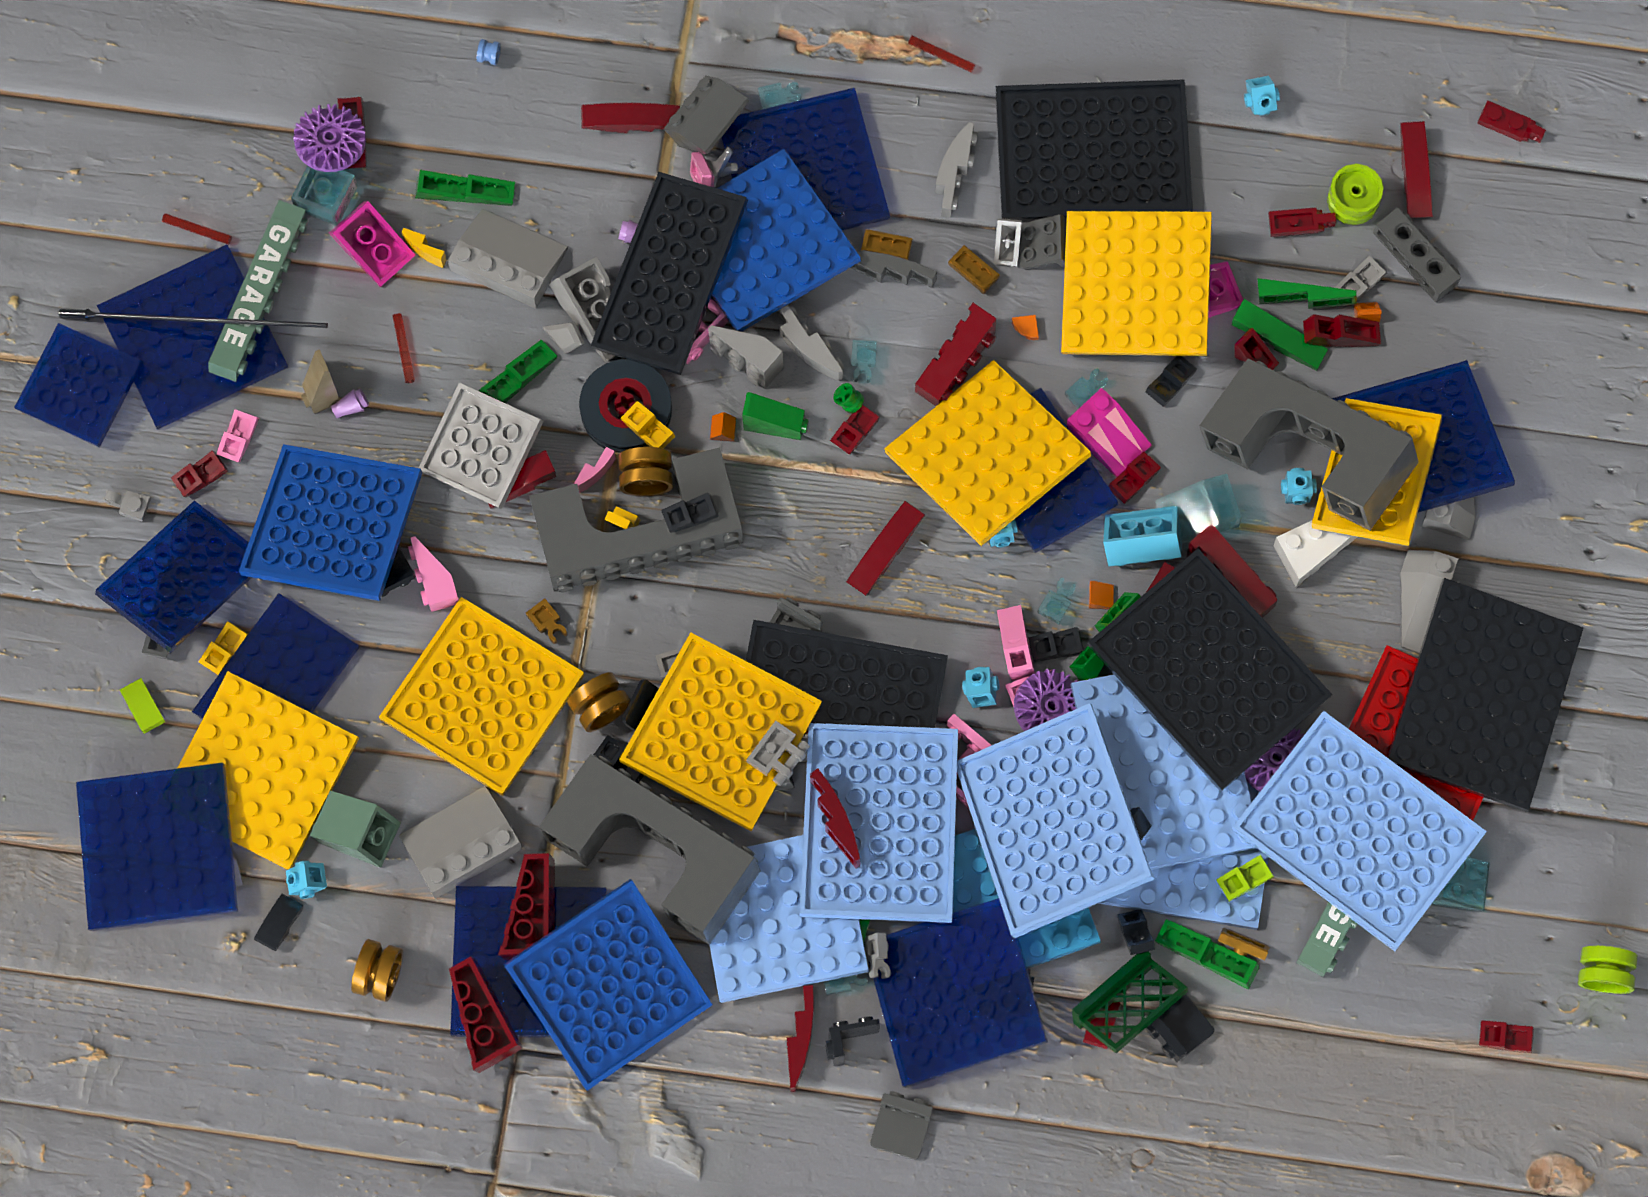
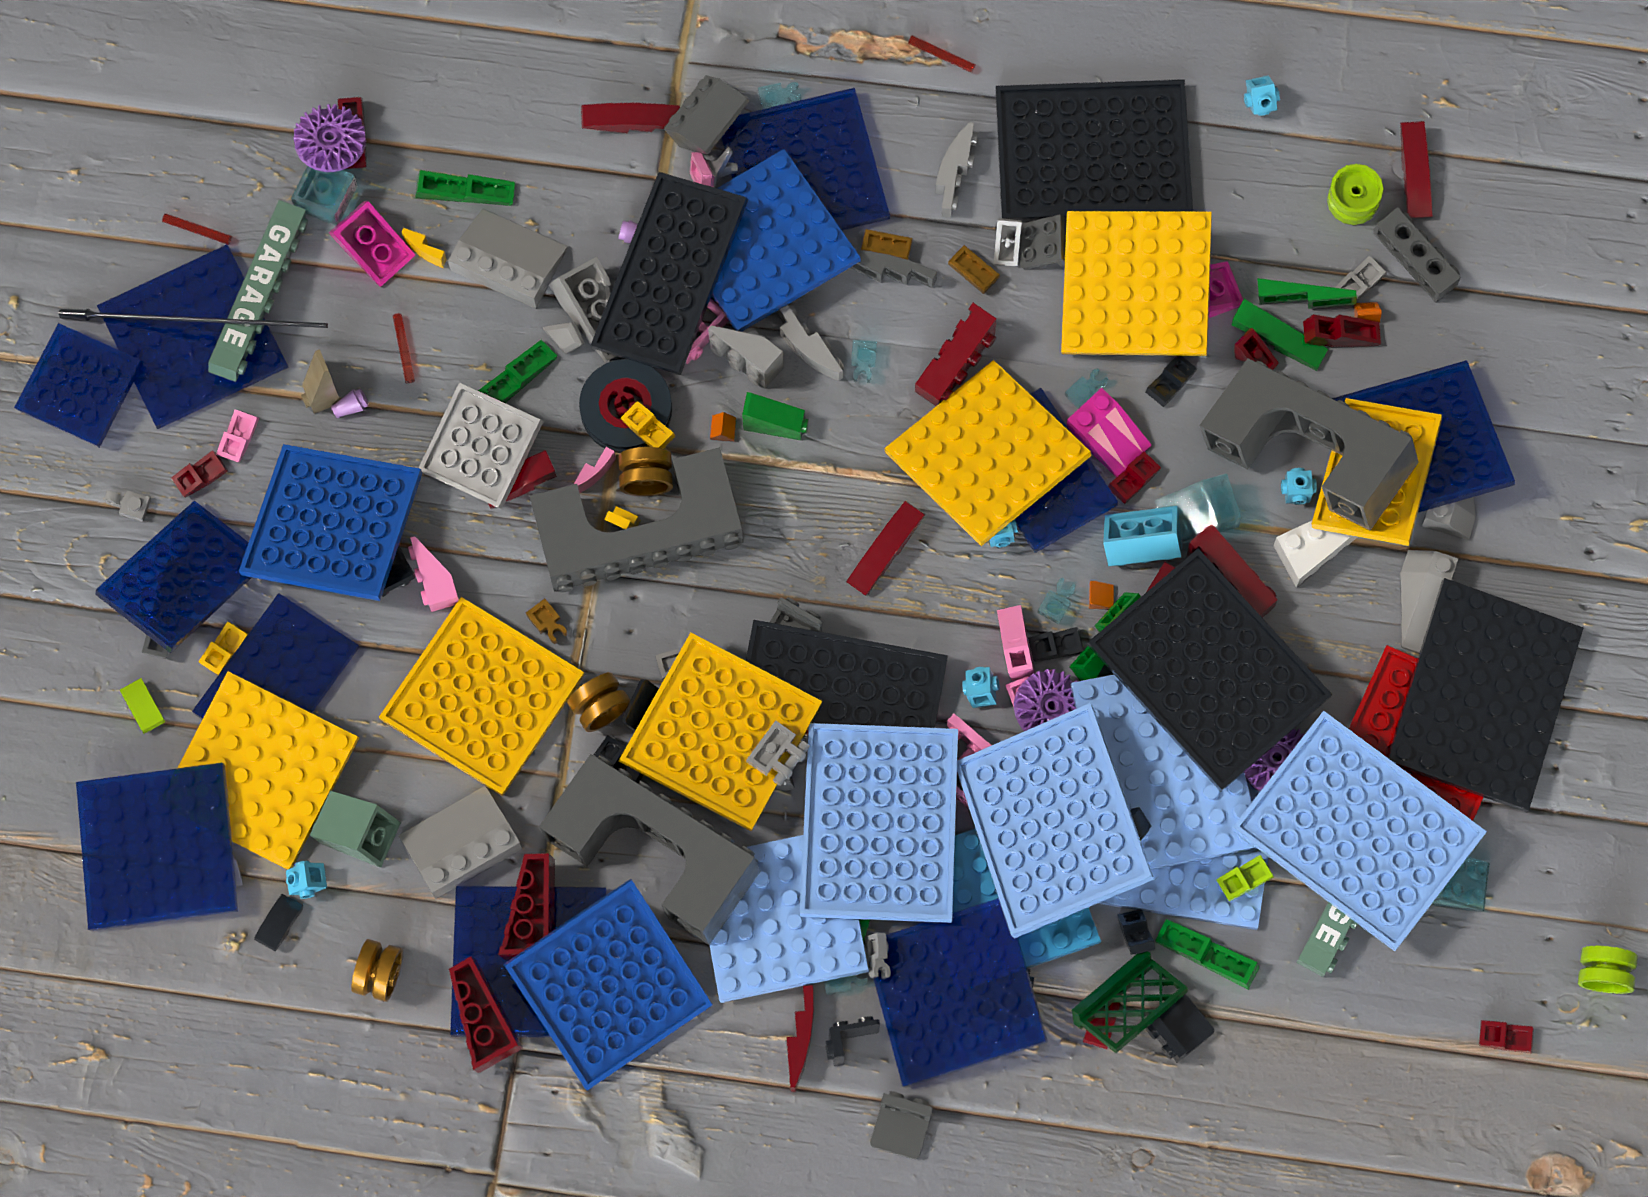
(488, 52): medium blue wheel -> none
(689, 513): black slope -> none
(838, 825): dark red slope -> none
(848, 398): green wheel -> none
(855, 429): dark red slope -> none
(1026, 326): orange tile -> none
(1243, 944): pearl gold plate -> none
(1299, 221): dark red hinge -> none
(1510, 123): dark red hinge -> none

